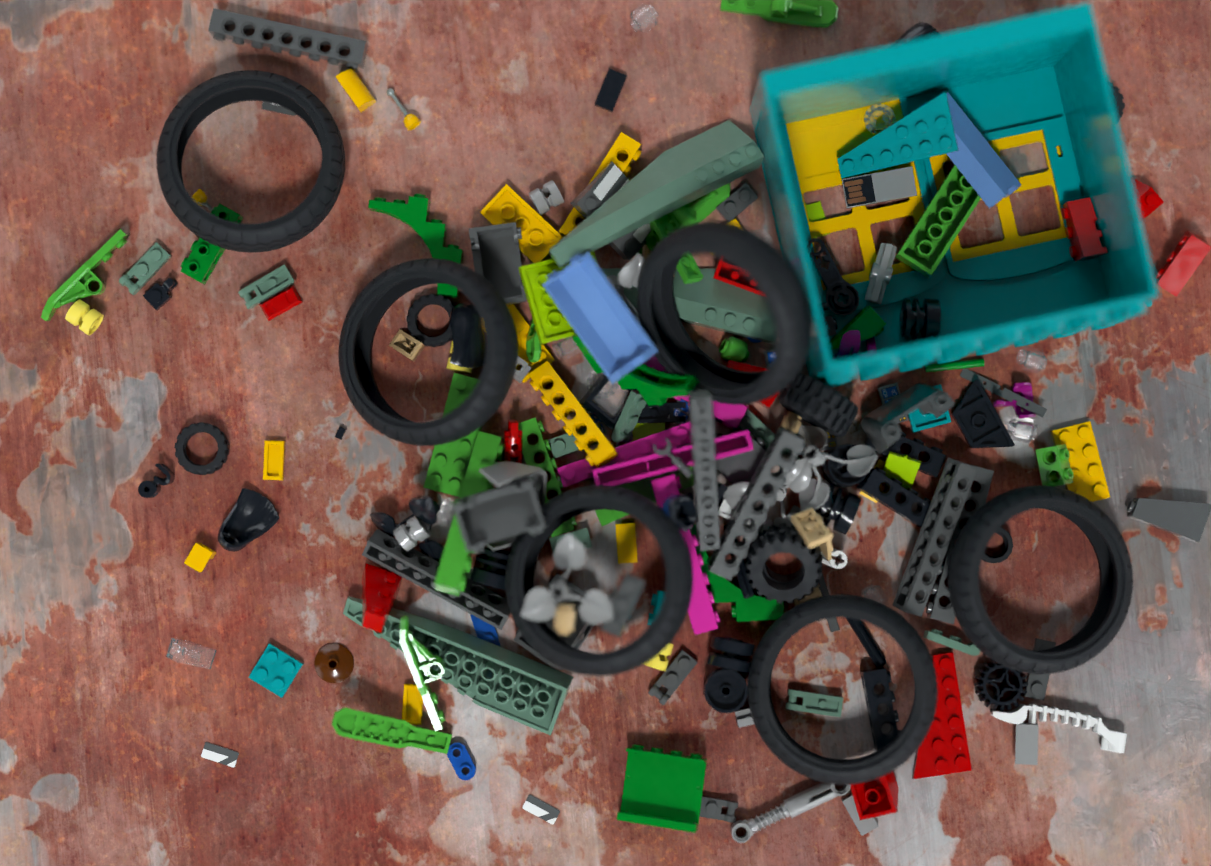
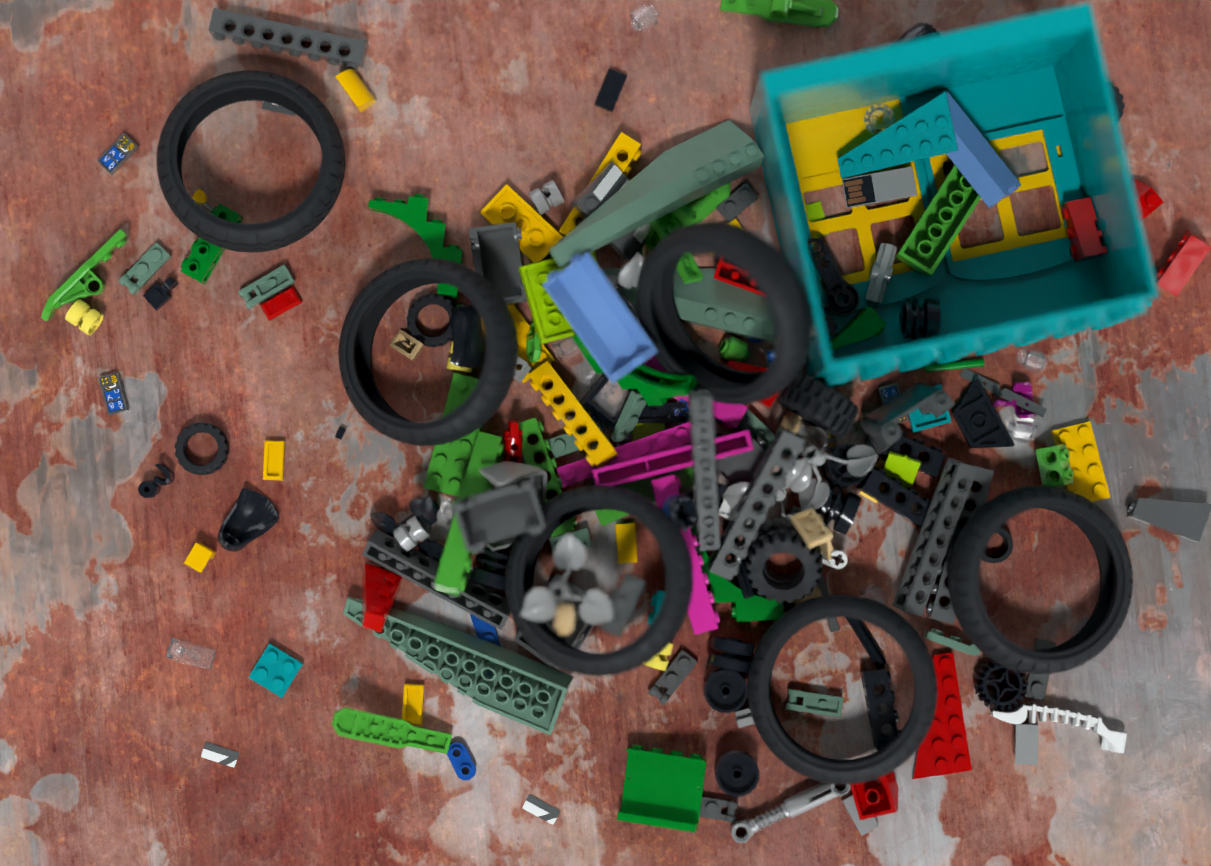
(113, 394): none -> tile
(117, 154): none -> tile
(344, 662): reddish brown dish -> none
(410, 120): hinge -> none
(420, 664): piece -> none
(675, 460): dark grey piece -> none
(728, 764): none -> black wheel
(852, 339): magenta helmet -> none

